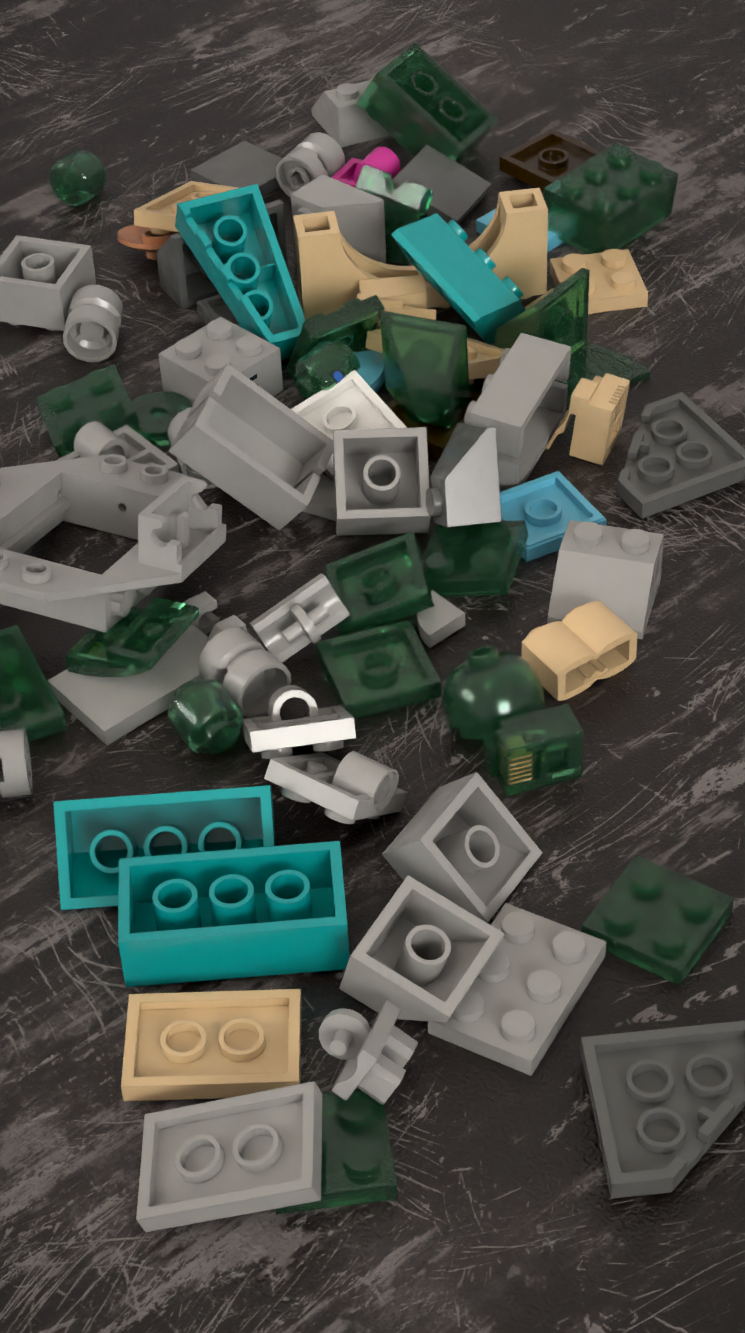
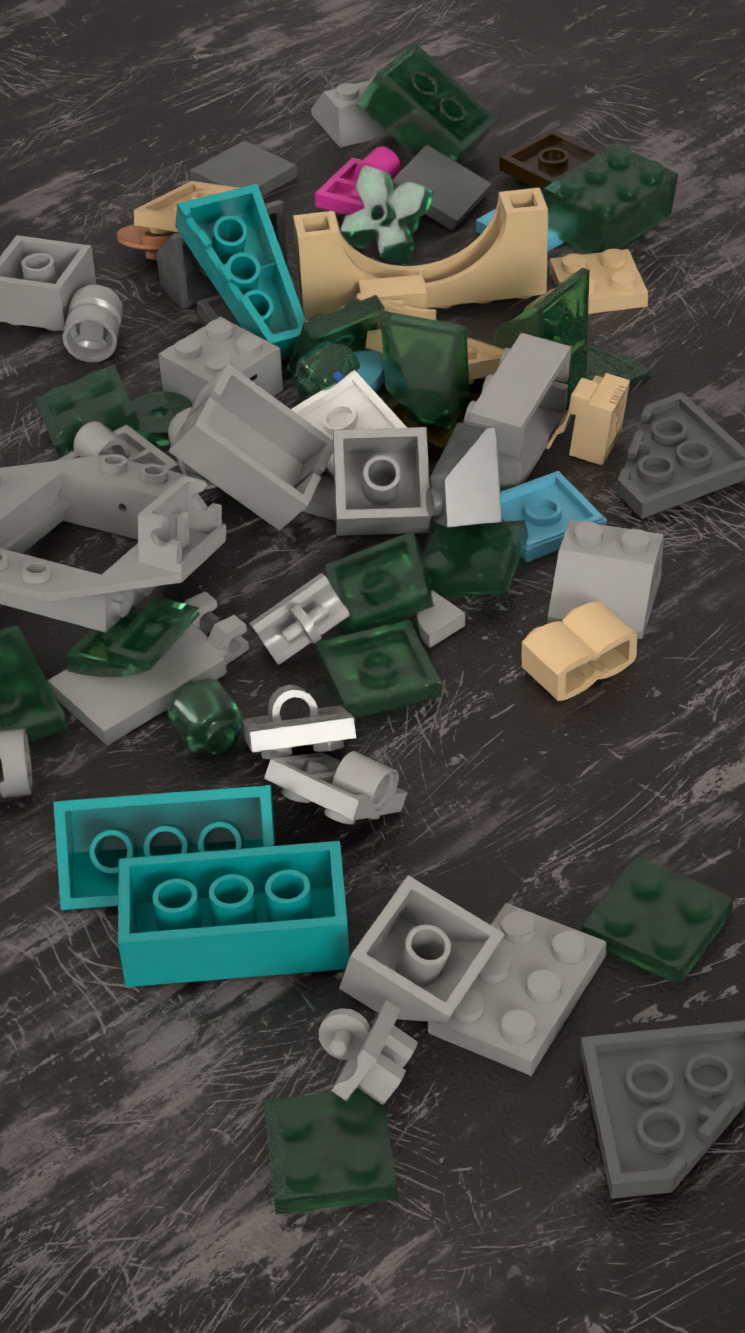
(77, 177): clear green head -> none
(211, 1044): tan plate -> none
(231, 1157): light grey plate -> none
(243, 669): light grey wheel -> none
(308, 160): light grey wheel -> none
(357, 213): light grey slope -> none
(460, 273): teal slope -> none
(465, 847): light grey slope -> none
(488, 690): clear green cylinder -> none
(535, 750): clear green piece -> none

